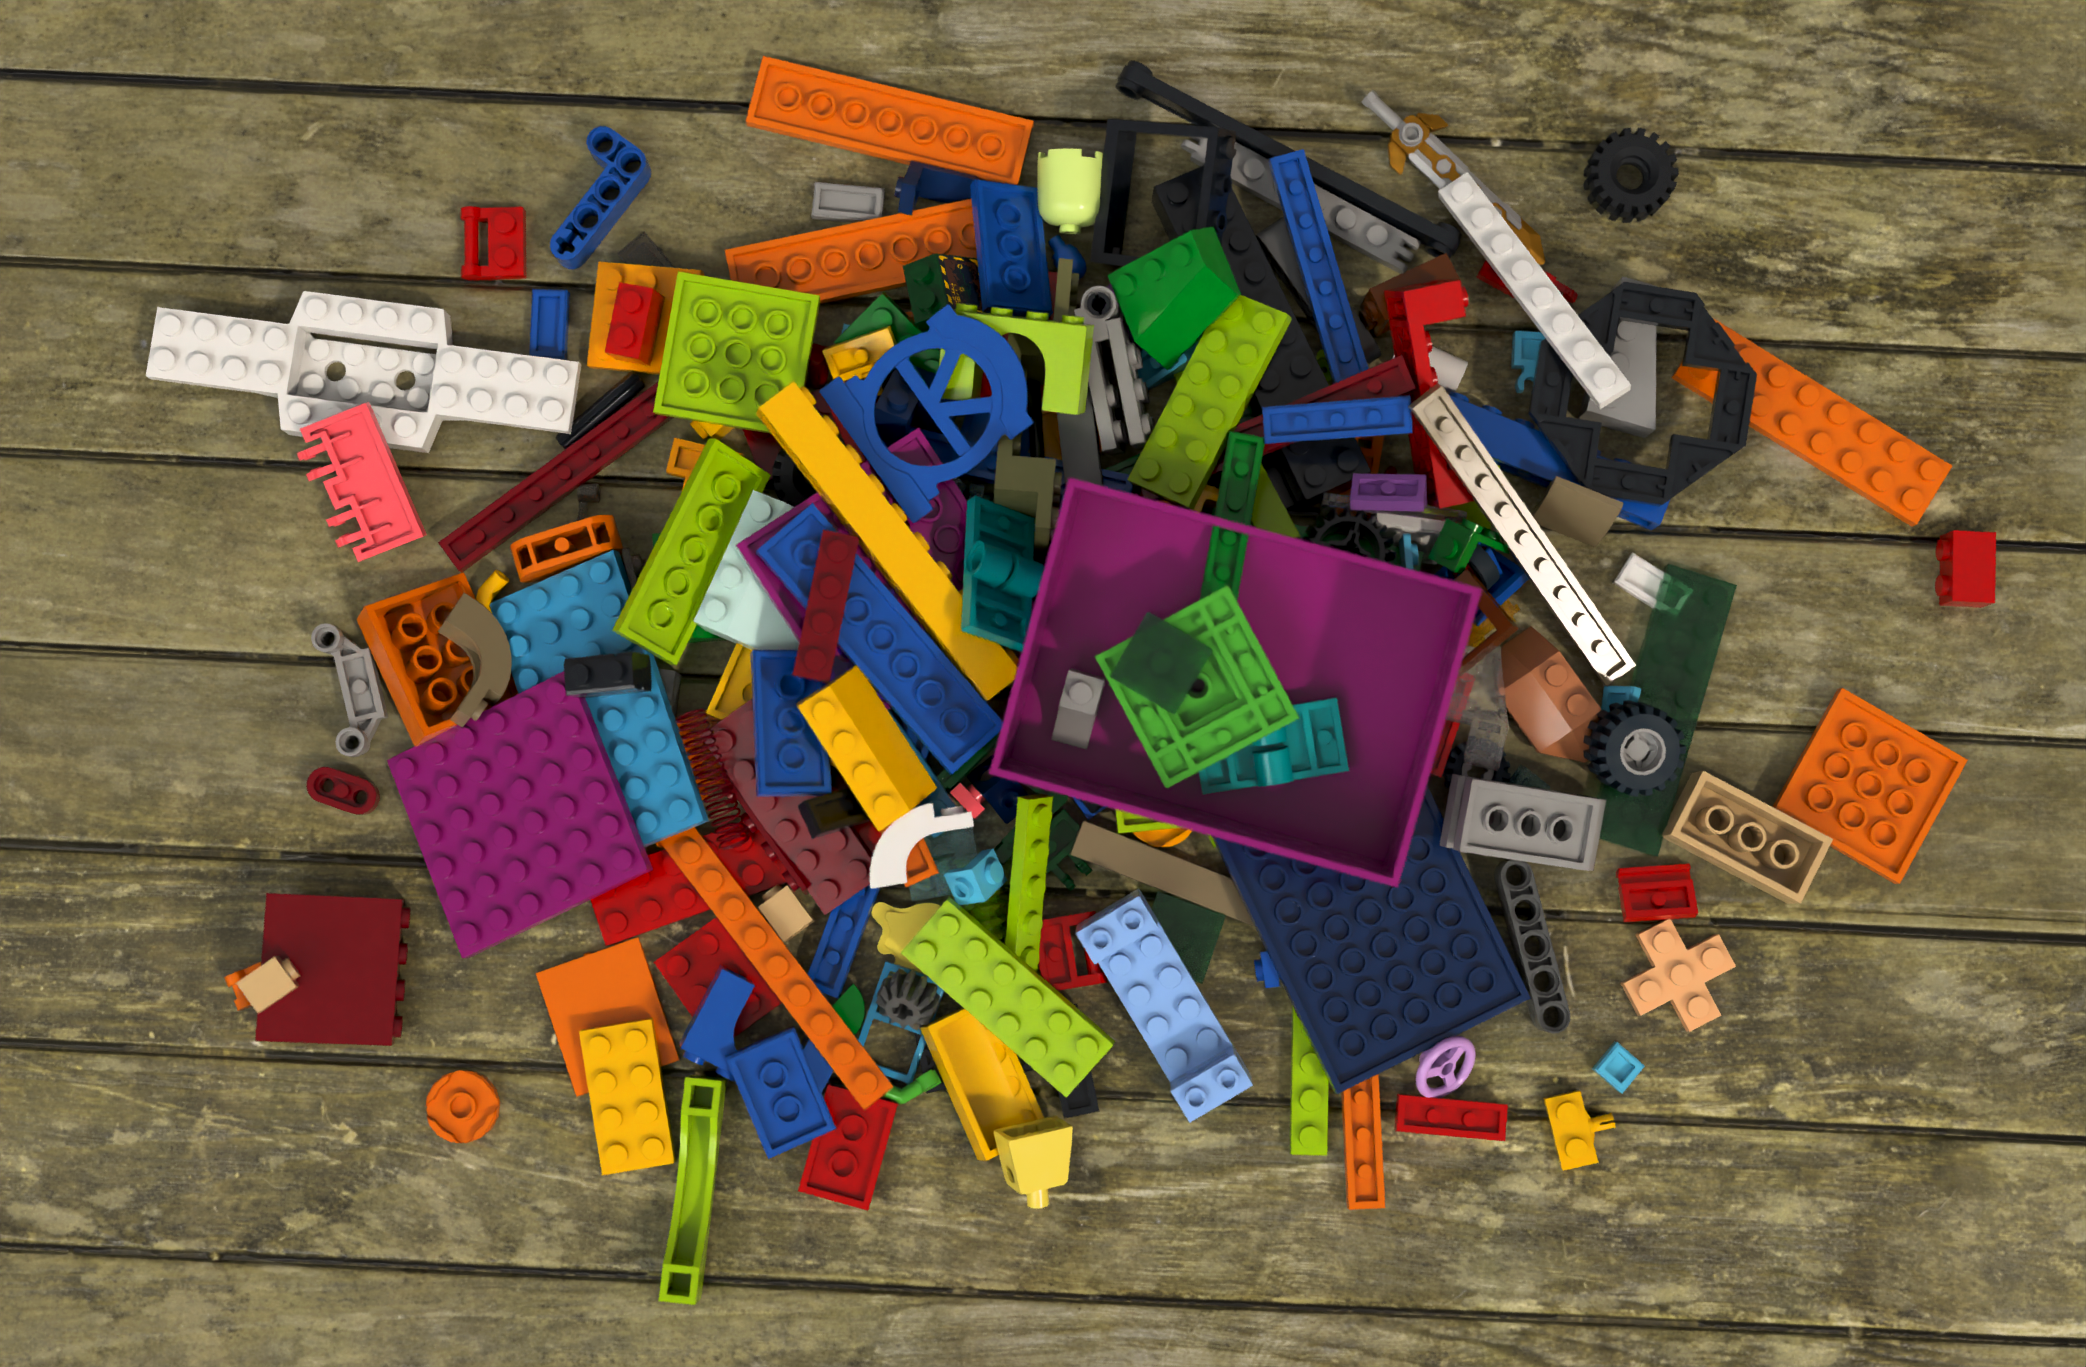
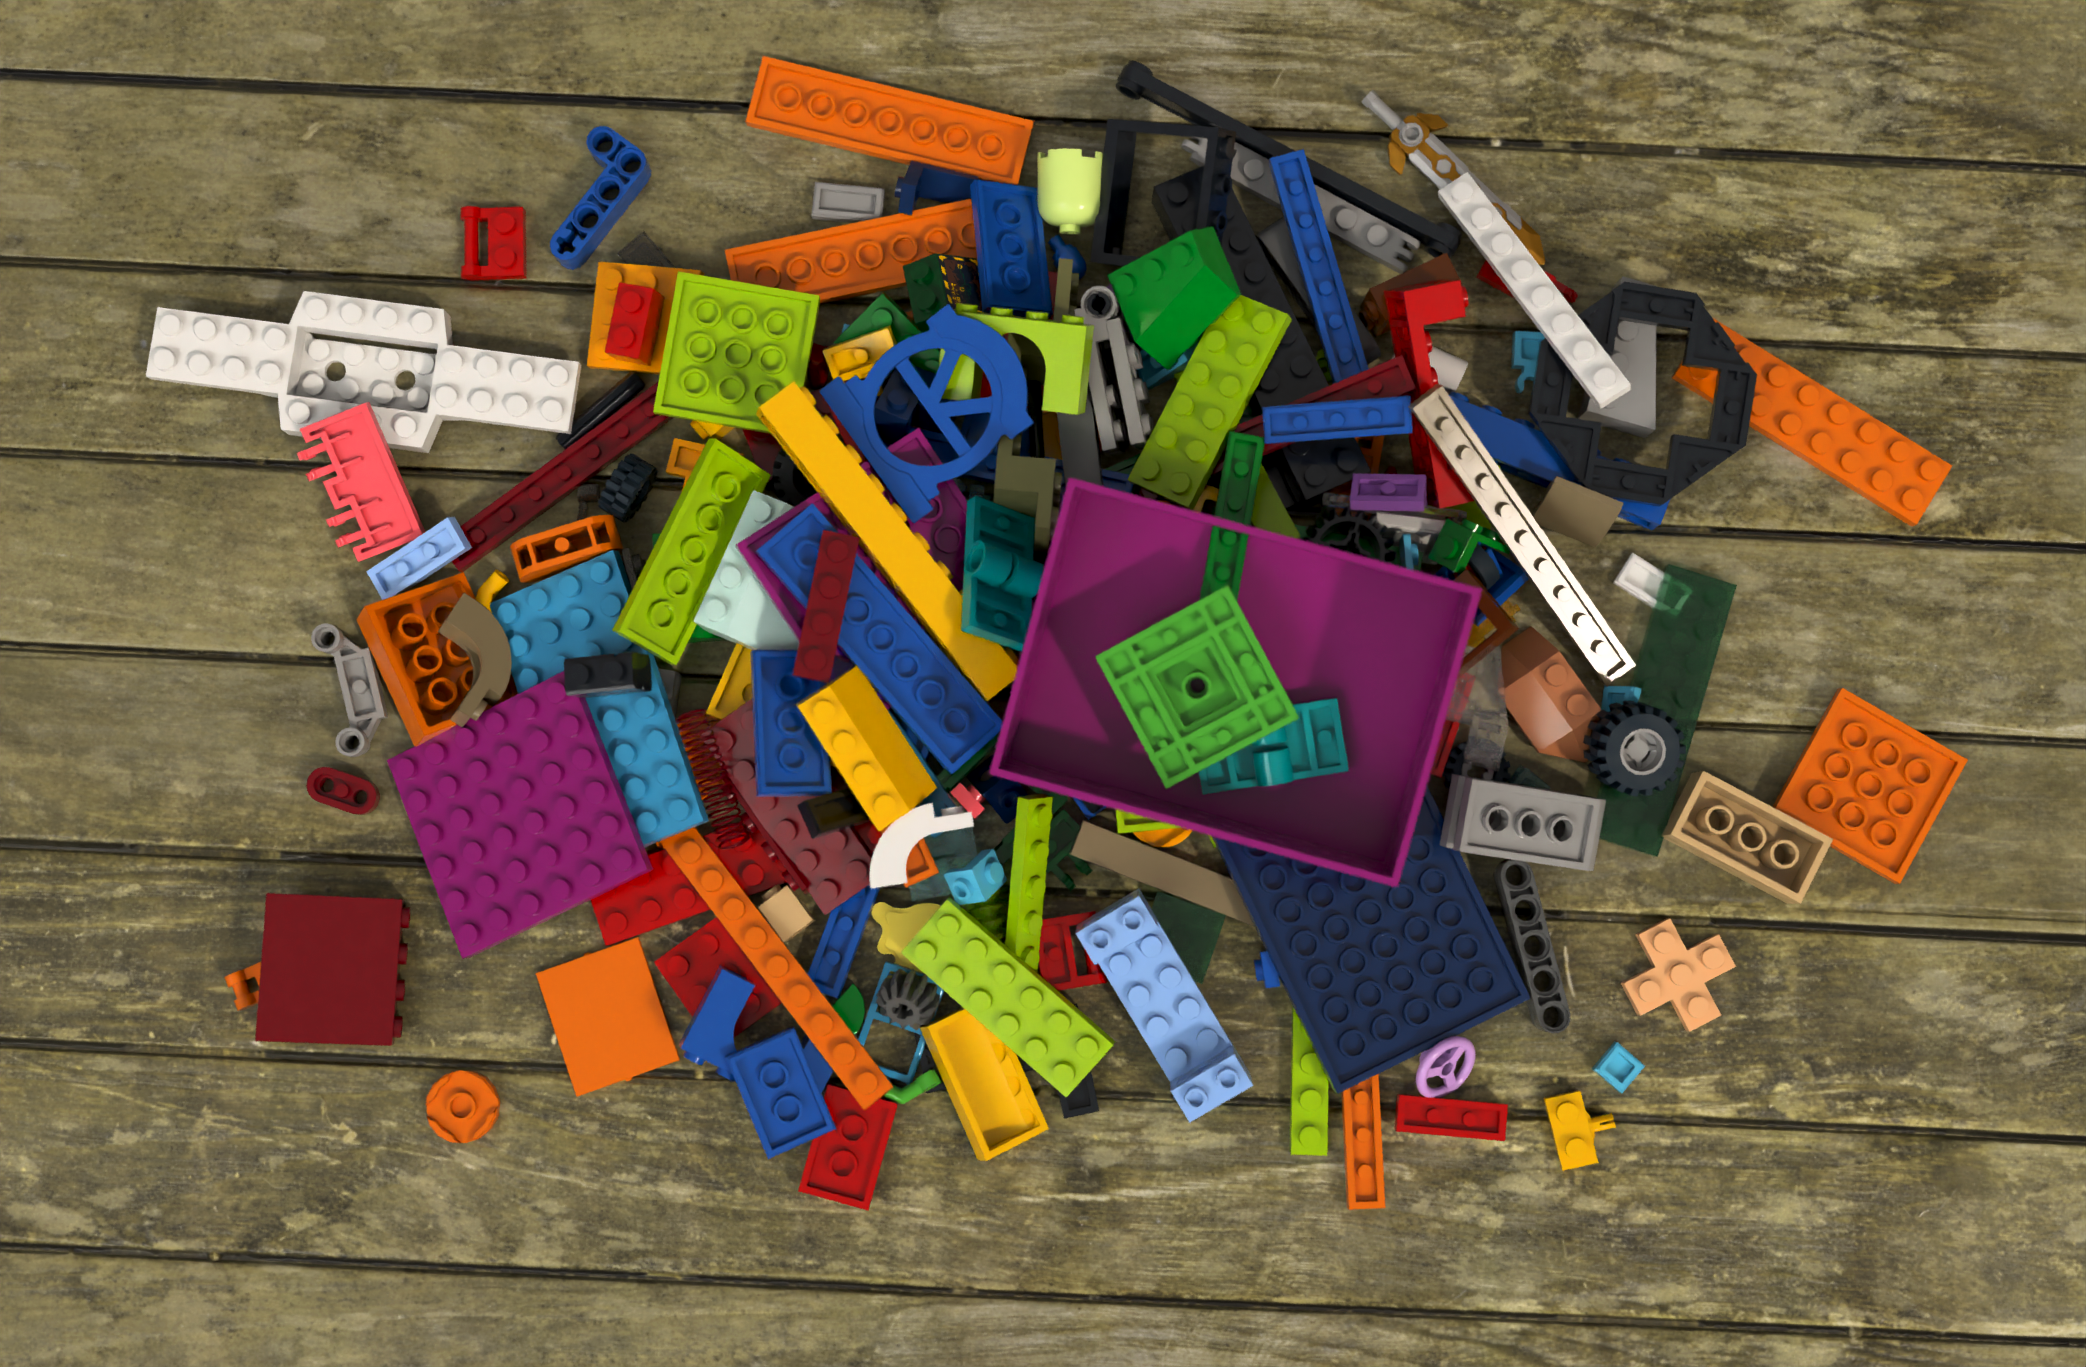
(269, 983): tan brick -> none
(419, 558): none -> light blue plate
(549, 323): blue tile -> none
(627, 487): none -> black bush
(627, 1096): yellow plate -> none
(694, 1193): lime arch -> none
(1035, 1157): light yellow torso -> none
(1078, 708): light grey arch -> none
(1161, 663): clear green plate -> none
(1643, 154): black tyre -> none
(1656, 893): red plate -> none
(1966, 569): red brick -> none

